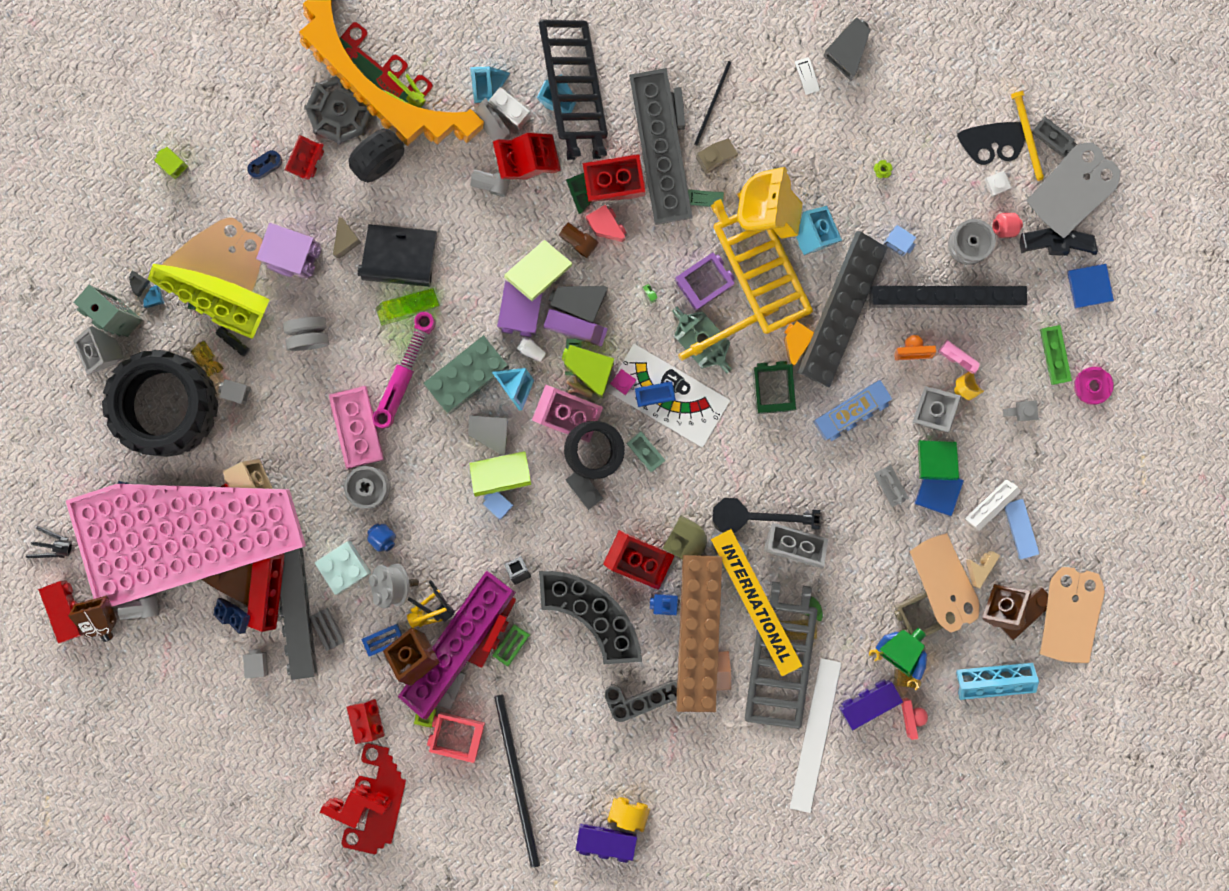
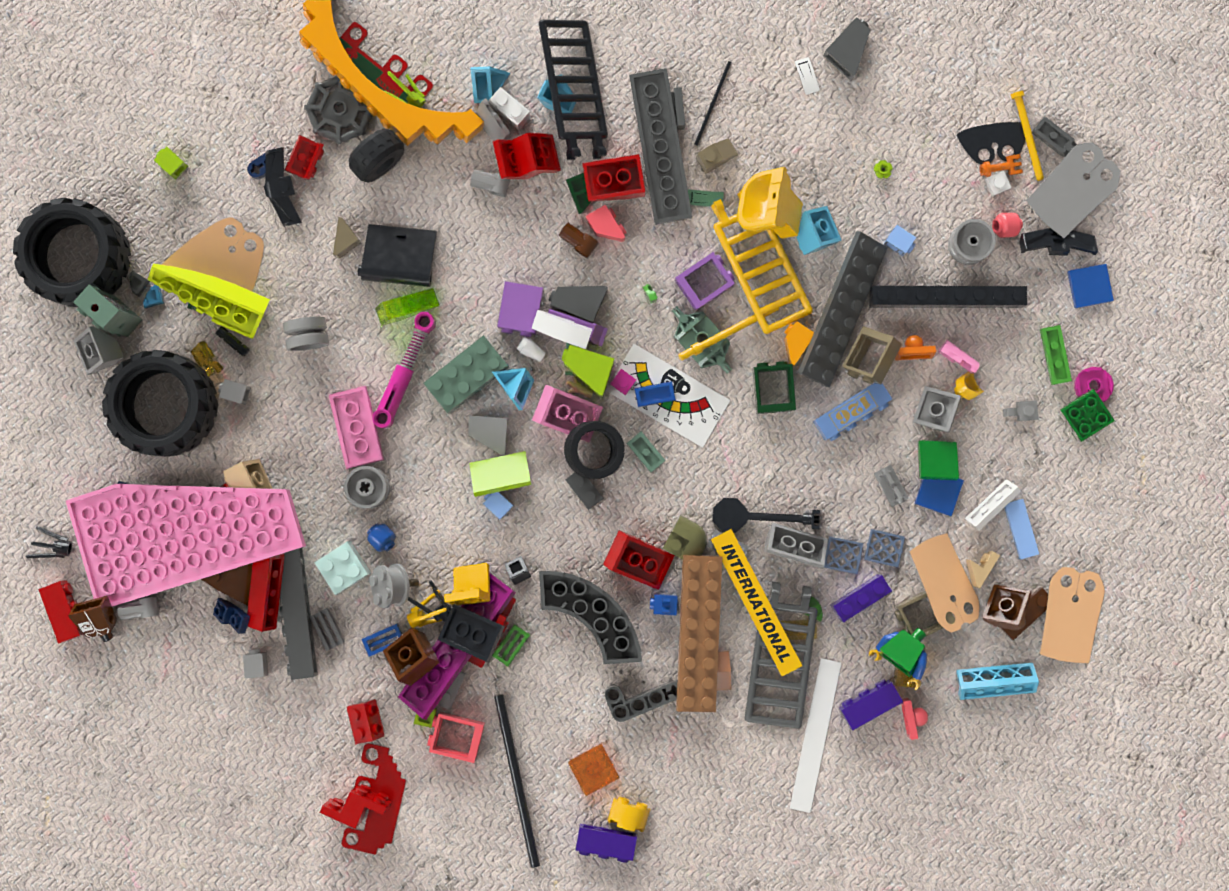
(42, 226): none -> black tyre
(279, 187): none -> black plate
(288, 252): lavender brick -> none
(470, 585): none -> yellow bracket
(471, 633): none -> black plate
(538, 270): yellowish green tile -> none
(562, 329): none -> white slope
(593, 769): none -> clear orange tile
(840, 568): none -> sand blue window
(859, 350): none -> dark tan window
(861, 598): none -> dark purple brick
(899, 551): none -> sand blue window
(986, 168): none -> orange hinge
(1087, 415): none -> green tile

